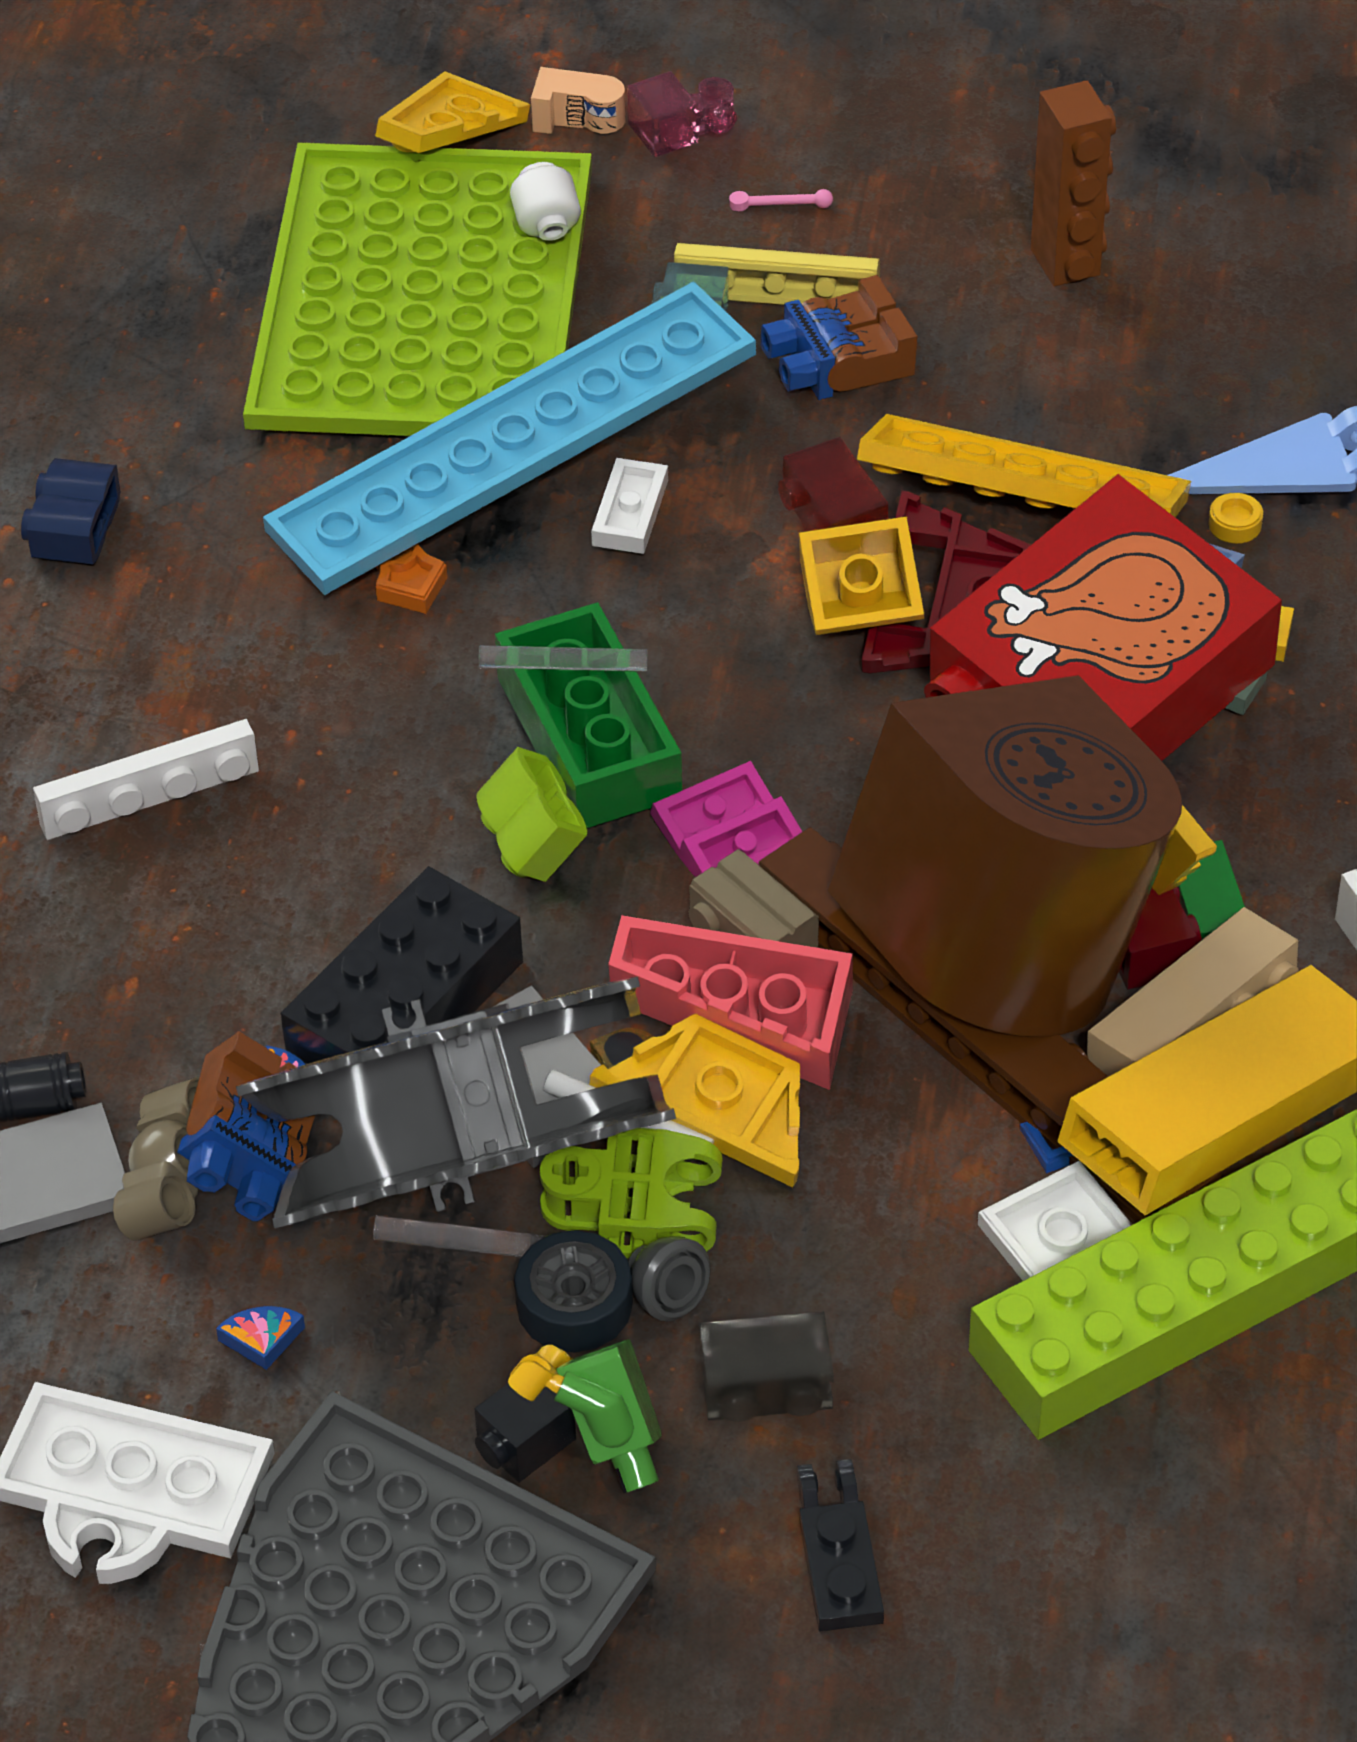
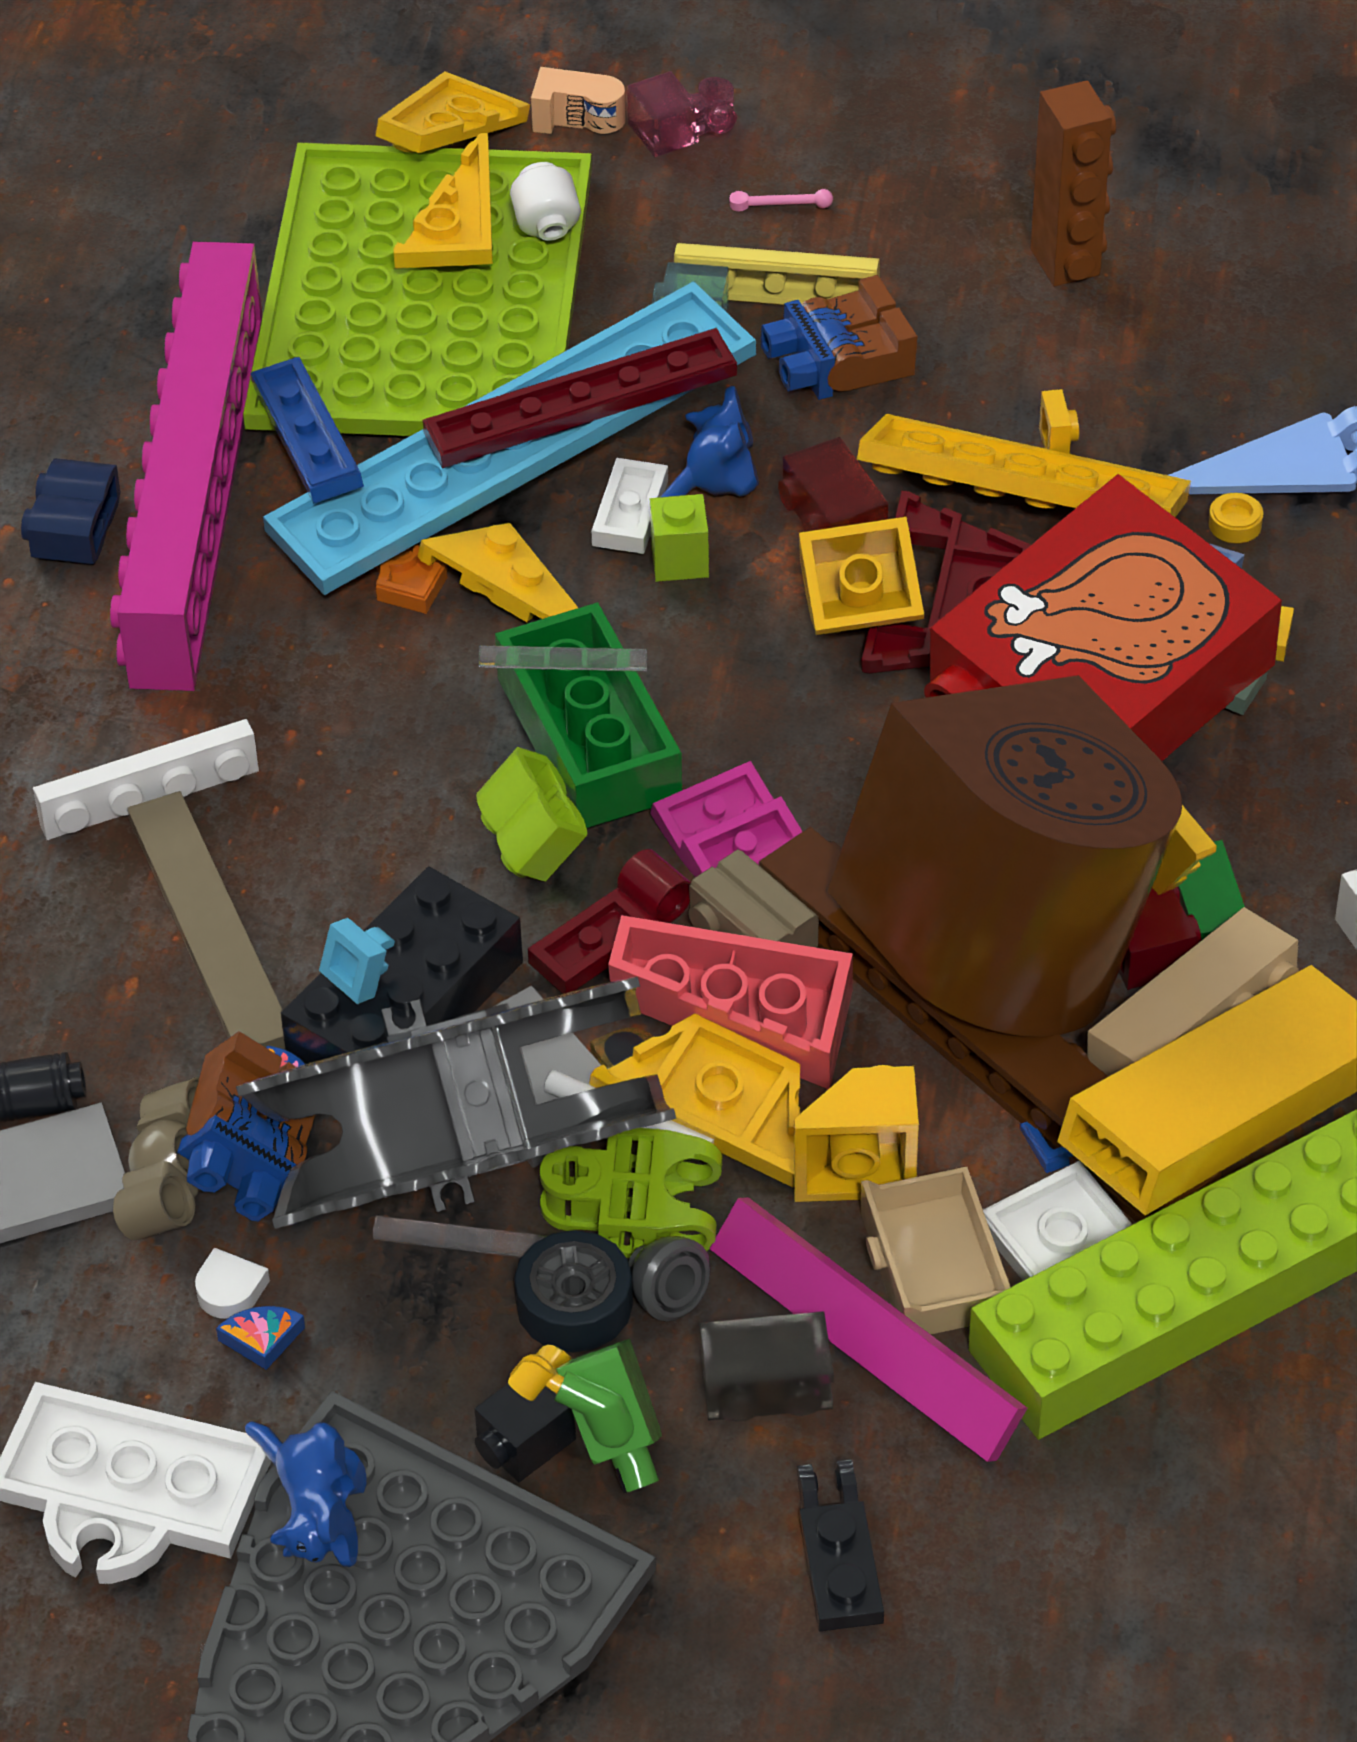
(188, 469): none -> dark pink brick
(207, 919): none -> dark tan tile
(229, 1284): none -> white tile
(306, 430): none -> blue tile
(318, 1479): none -> blue animal
(355, 958): none -> medium azure tile
(458, 218): none -> yellow wing
(502, 568): none -> yellow wing
(579, 397): none -> dark red tile
(583, 945): none -> dark red plate
(679, 537): none -> lime brick
(720, 452): none -> blue animal
(856, 1134): none -> yellow slope
(870, 1329): none -> dark pink tile
(932, 1247): none -> tan container
(1057, 423): none -> yellow plate

